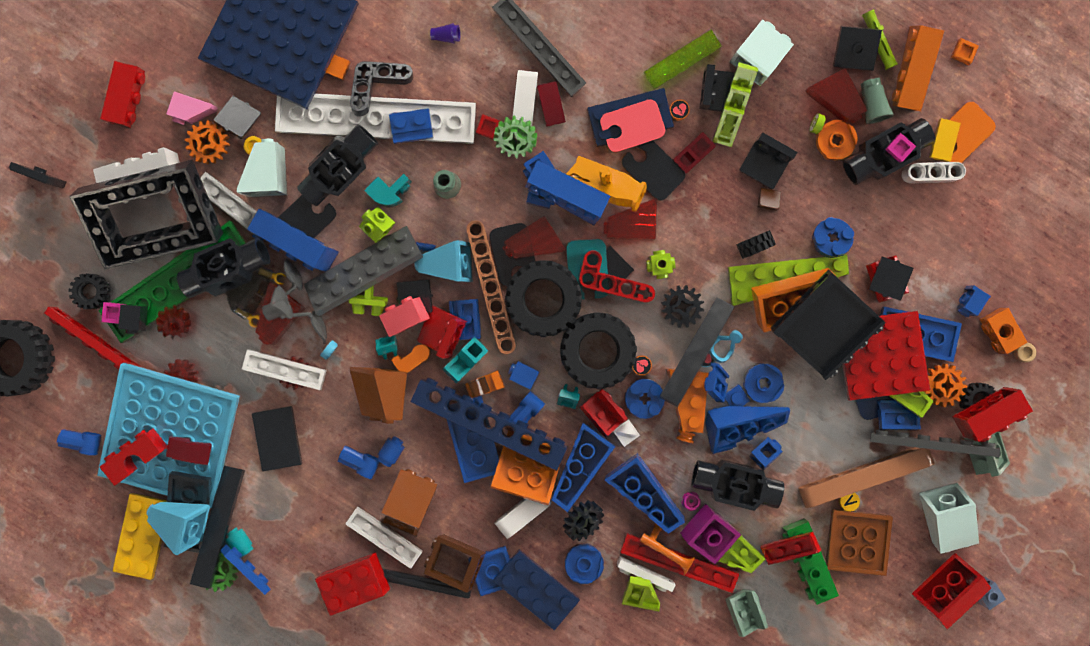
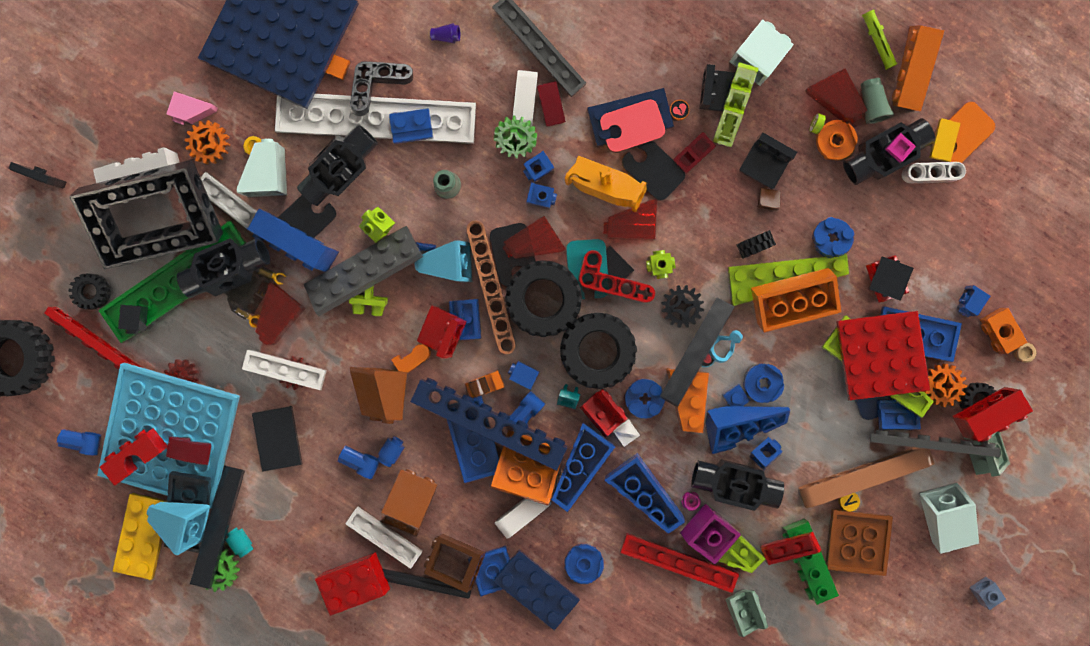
(111, 312): dark pink plate -> none
(123, 94): red brick -> none
(173, 322): clear red gear -> none
(237, 117): piece -> none
(246, 568): blue plate -> none
(281, 307): dark grey plant -> none
(329, 350): medium azure tile -> none
(386, 195): teal brick -> none
(386, 345): teal tile -> none
(404, 316): coral brick -> none
(416, 289): black piece -> none
(465, 360): teal brick -> none
(487, 126): red tile -> none
(567, 192): blue wedge -> none
(583, 520): black gear -> none
(641, 594): lime wing -> none
(642, 365): tile -> none
(652, 543): orange piece -> none
(661, 582): white plate -> none
(682, 59): clear neon green plate -> none
(686, 436): orange bush -> none
(716, 383): blue plate -> none
(828, 325): black panel -> none
(857, 48): black plate -> none
(951, 590): red brick -> none
(964, 51): orange tile -> none

